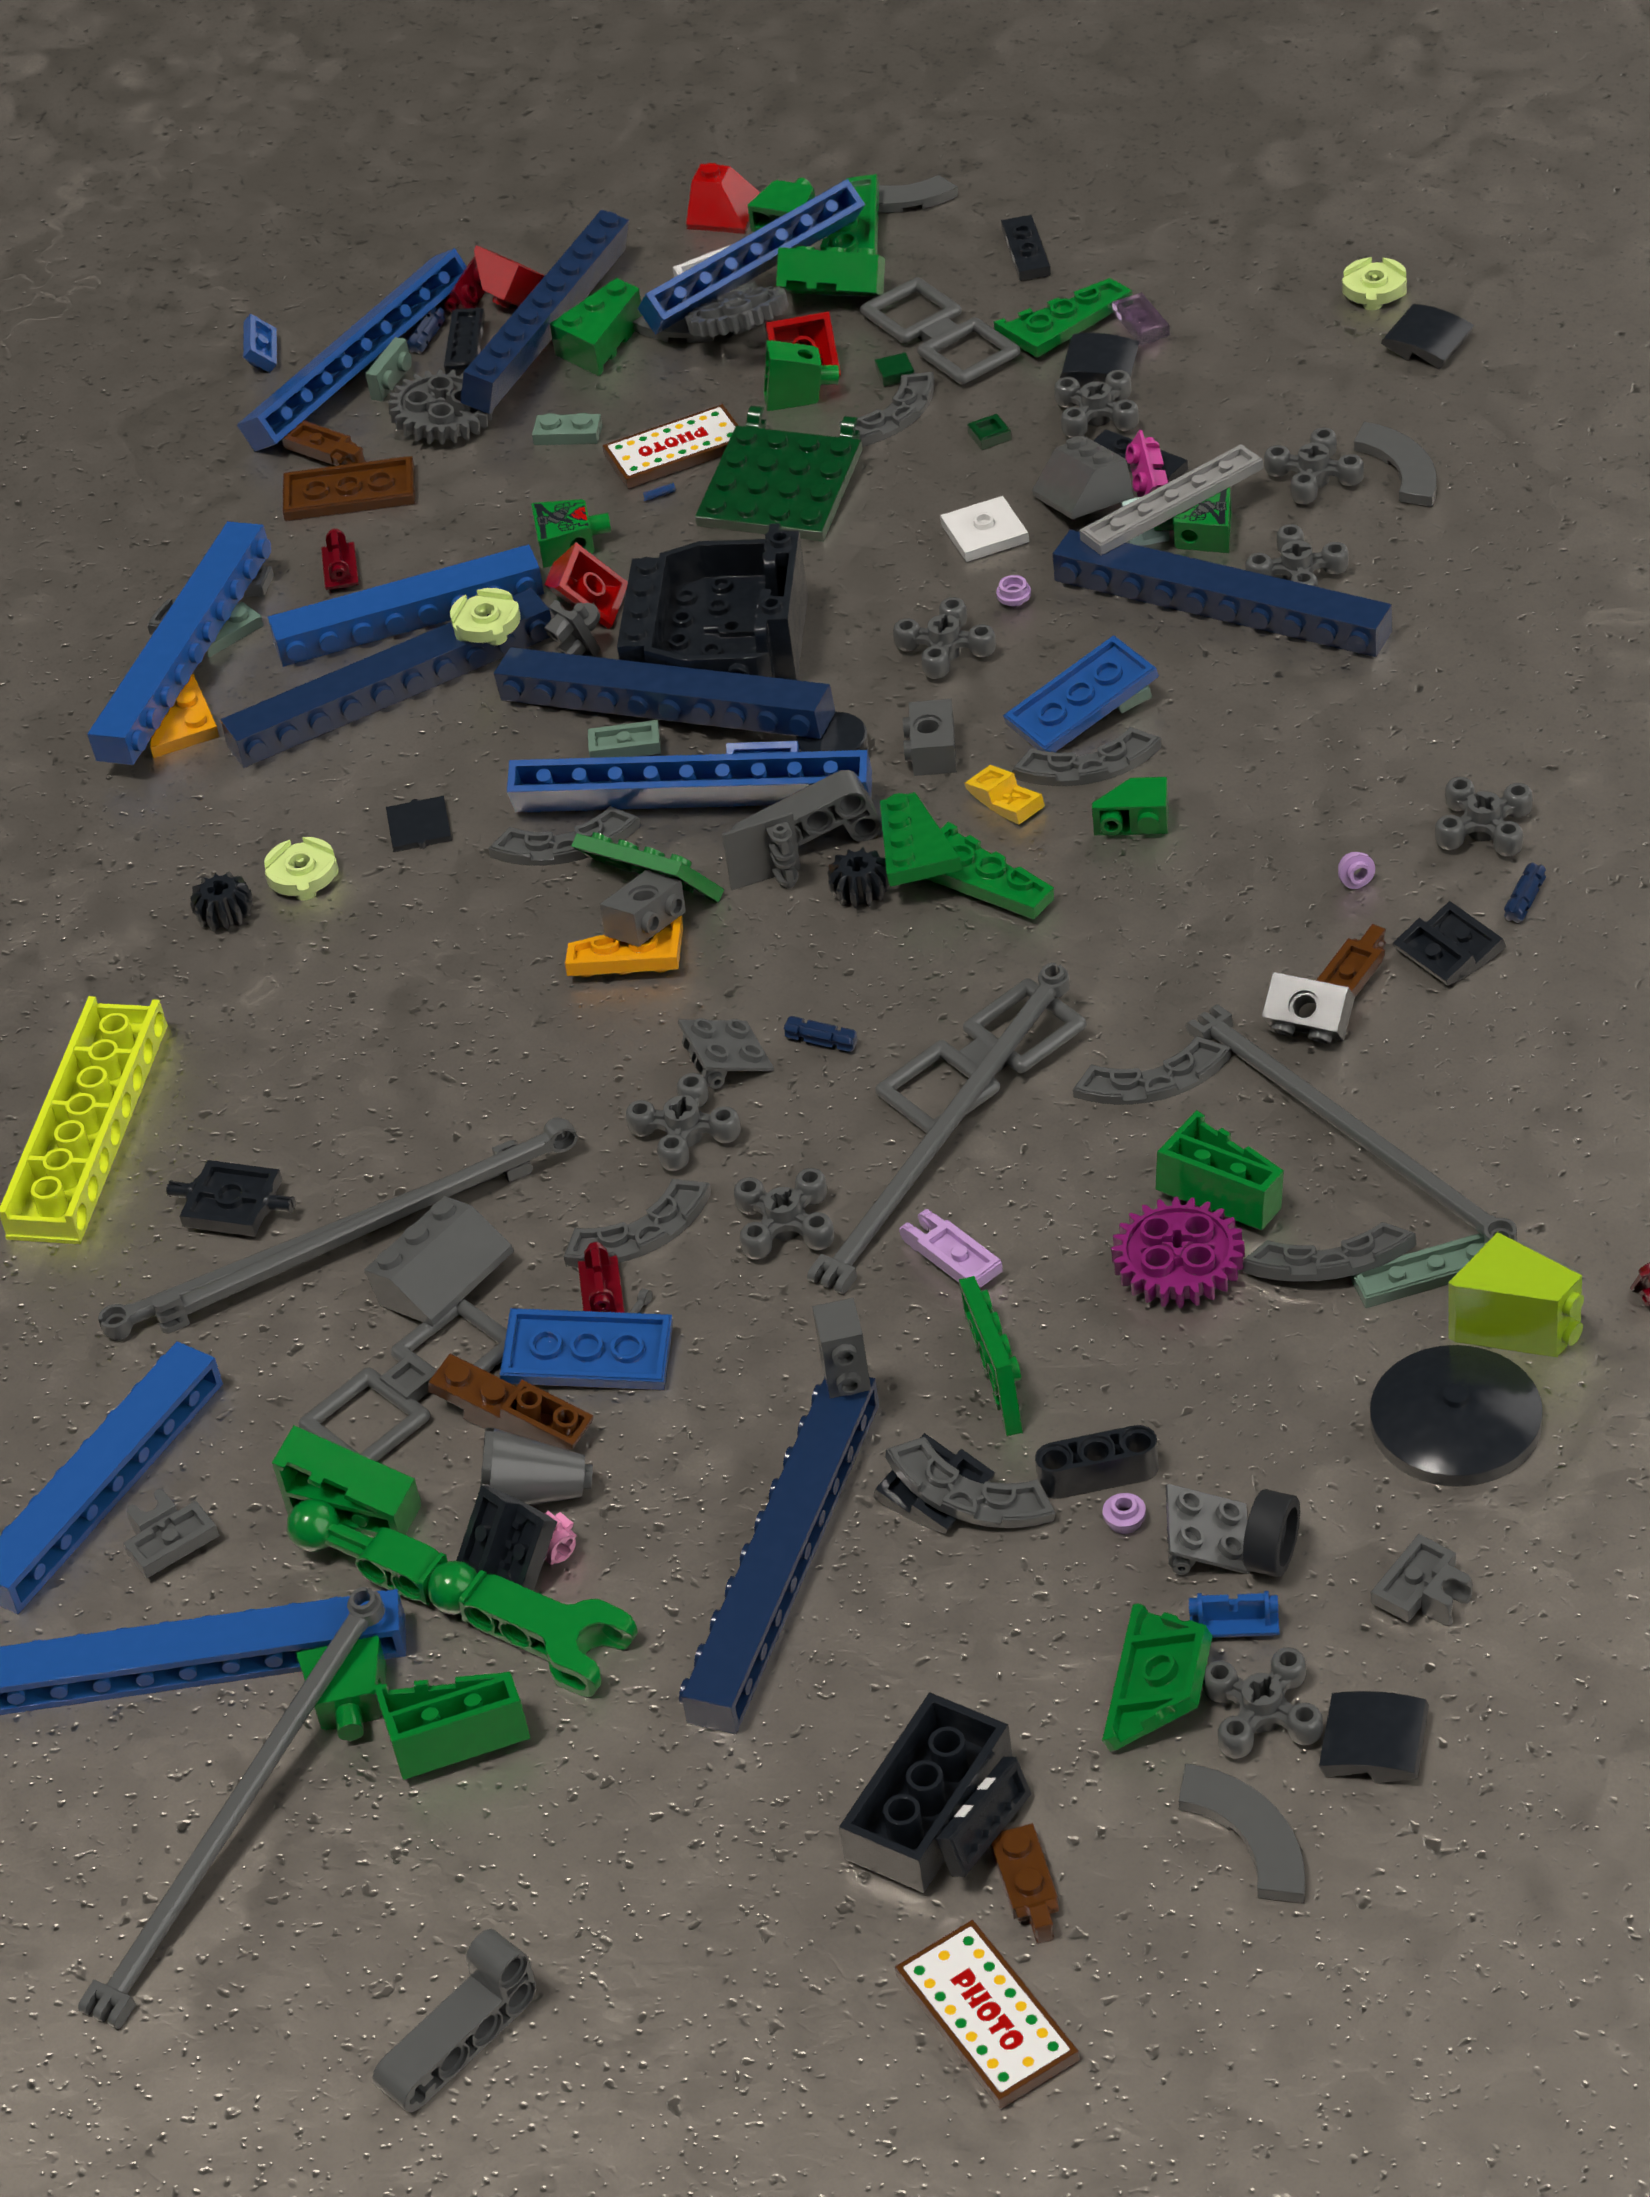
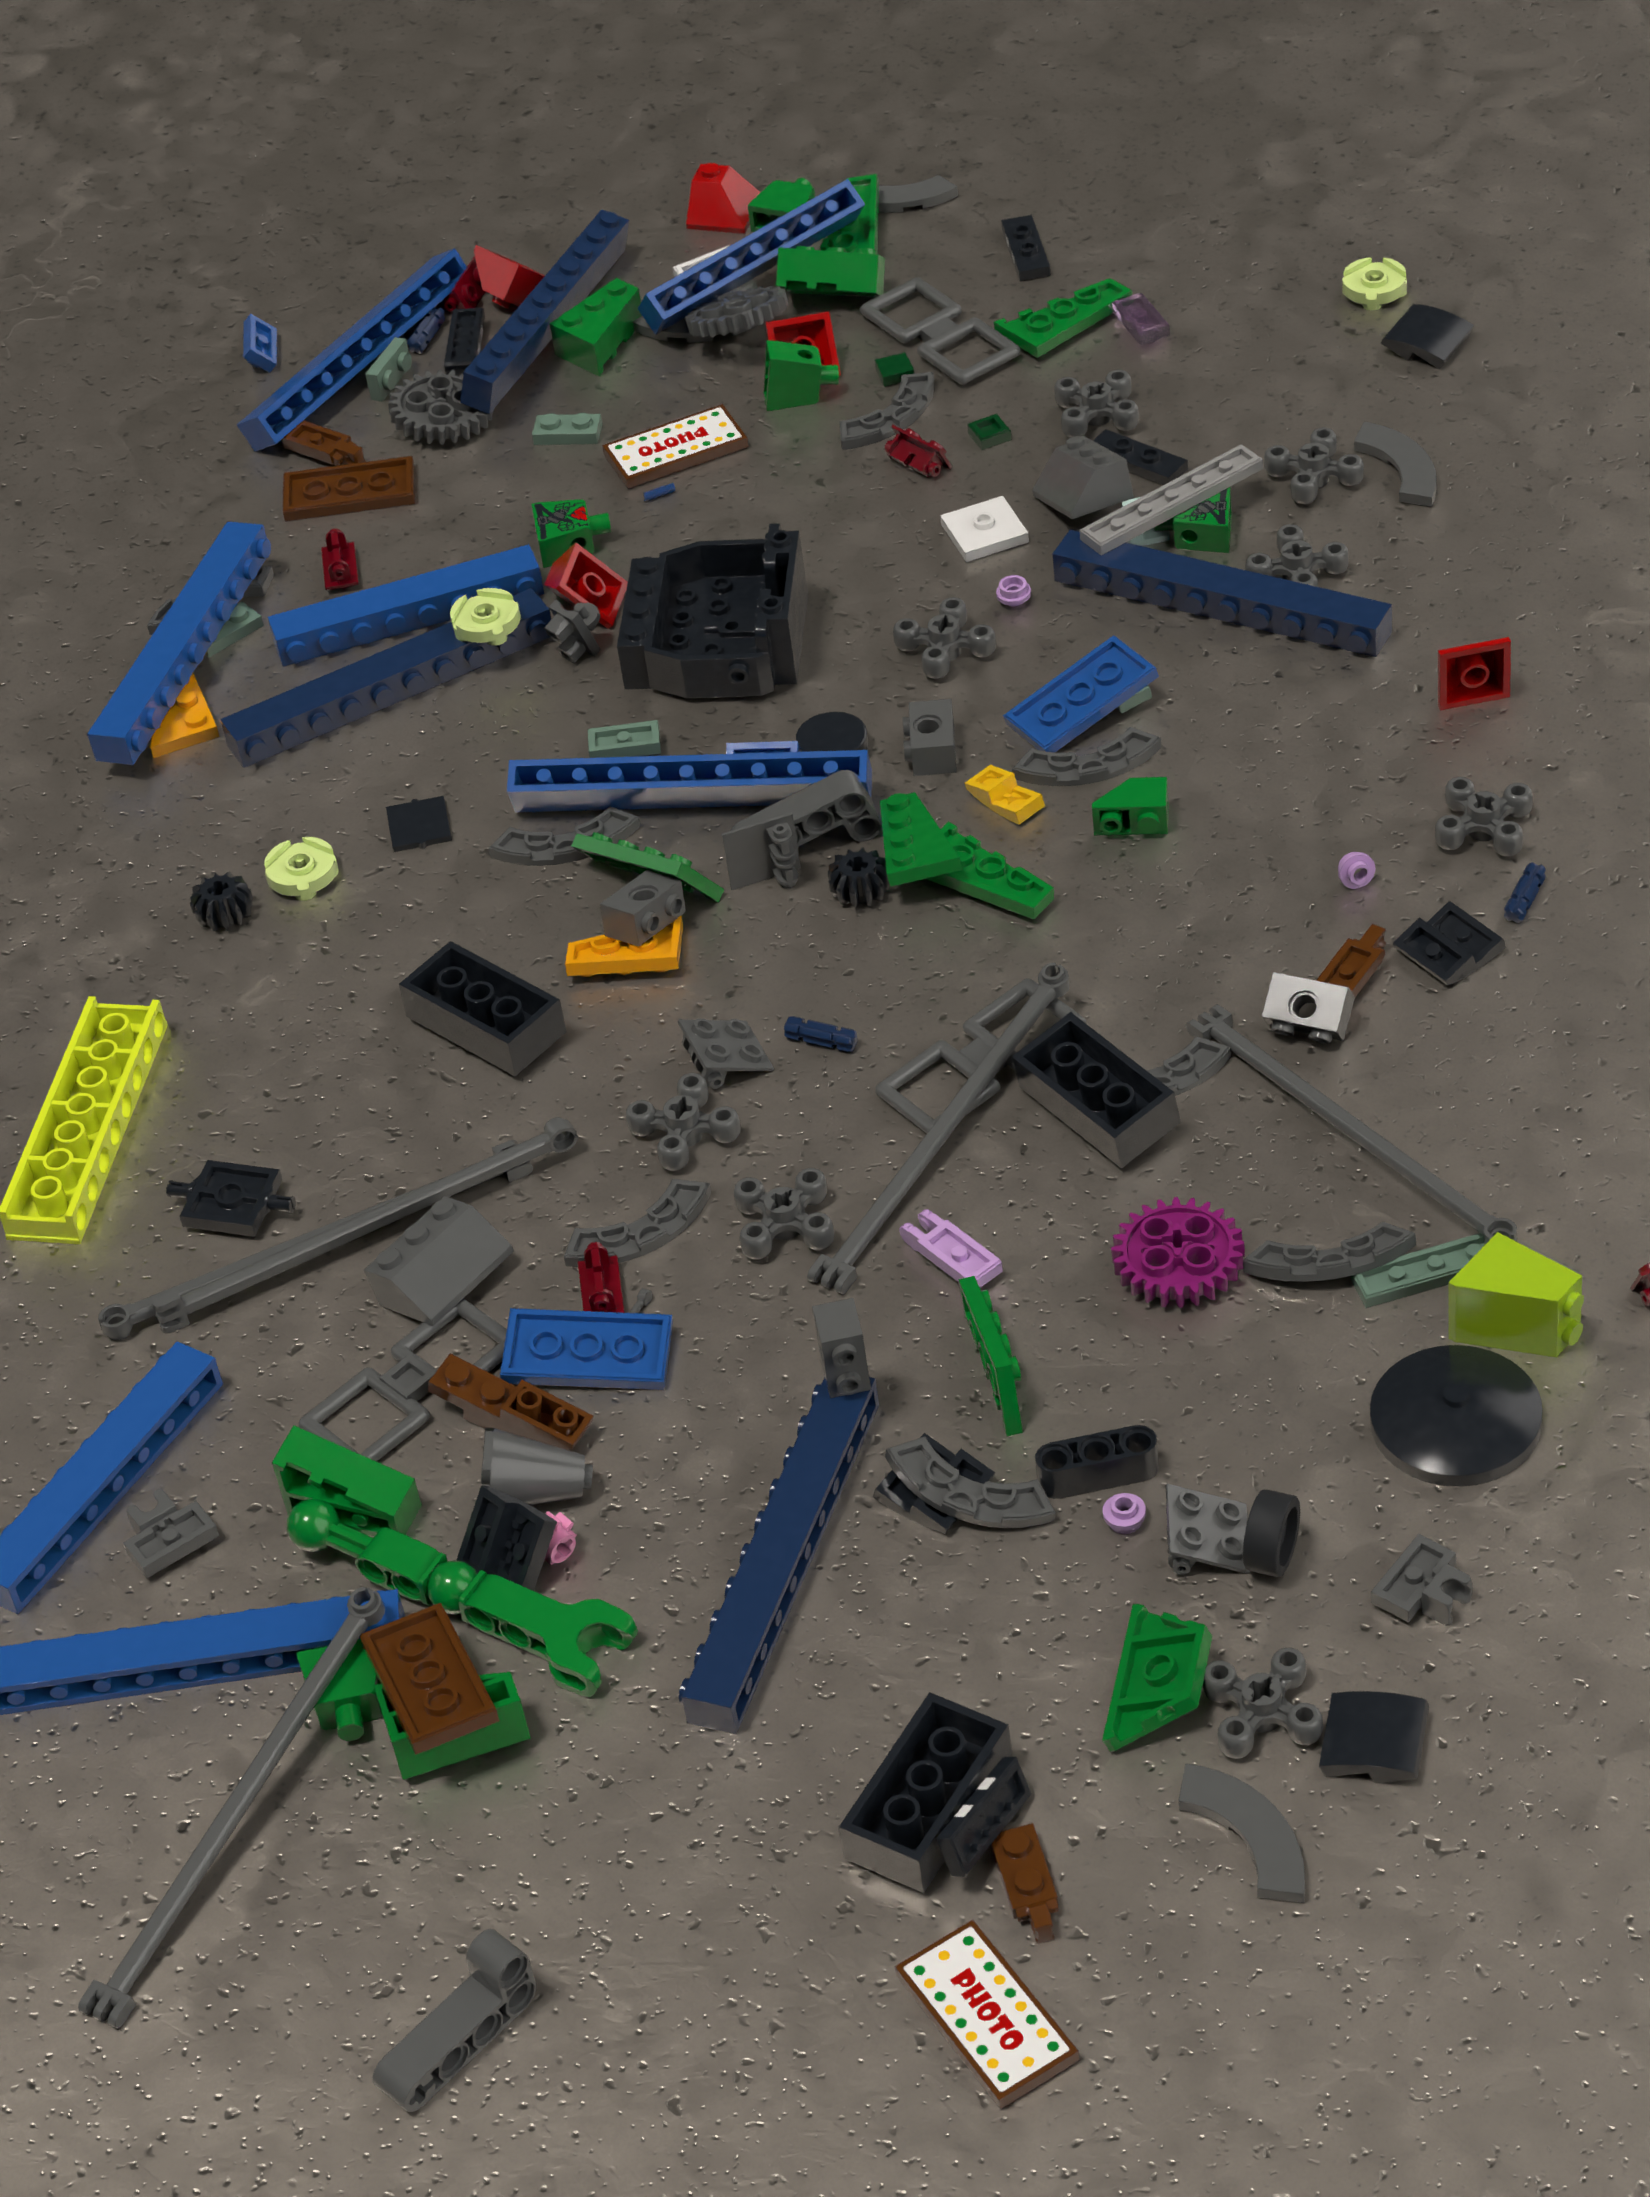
(428, 1678): none -> reddish brown tile
(483, 1008): none -> black brick
(665, 692): dark blue brick -> none
(780, 479): dark green plate -> none
(927, 455): none -> dark red hinge
(1096, 1089): none -> black brick
(1097, 354): black slope -> none
(1144, 456): dark pink hinge -> none
(1214, 1169): green wedge -> none
(1237, 1617): blue hinge -> none
(1474, 673): none -> red slope

